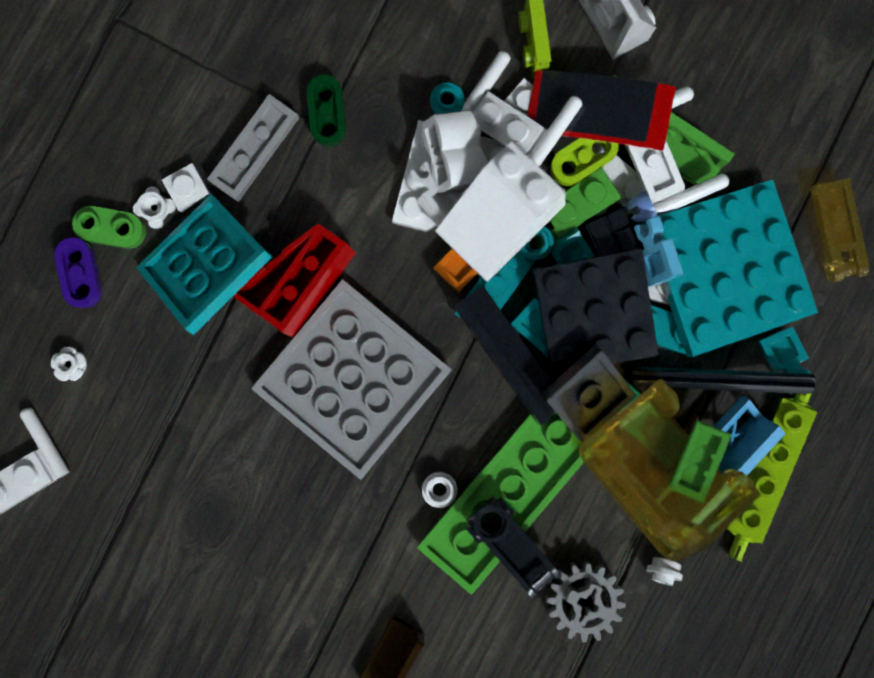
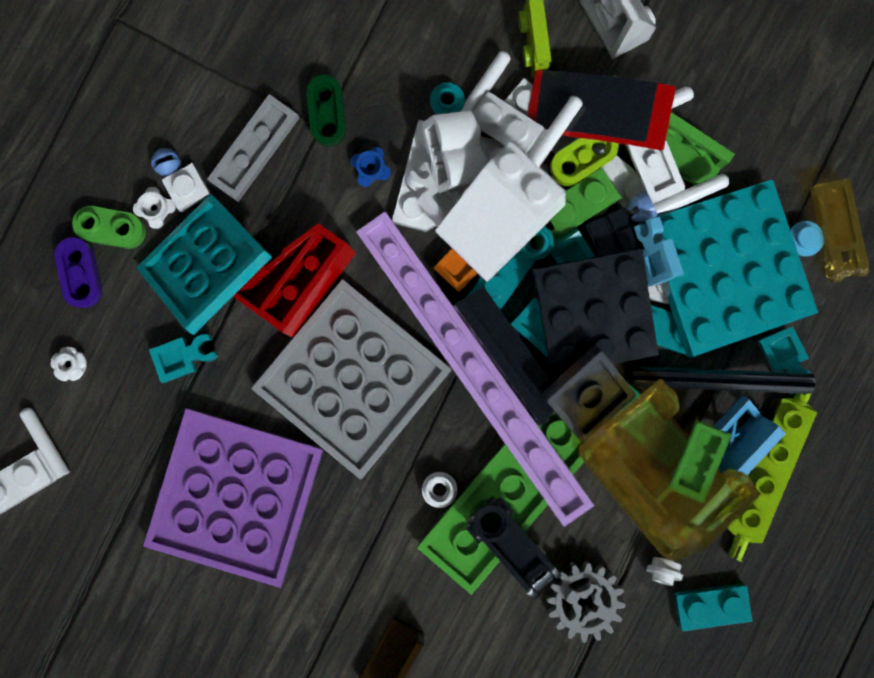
(168, 167): none -> medium blue hinge
(177, 357): none -> teal plate
(233, 497): none -> medium lavender plate
(374, 157): none -> blue plate
(475, 370): none -> lavender plate
(712, 607): none -> teal plate
(807, 238): none -> medium azure plate

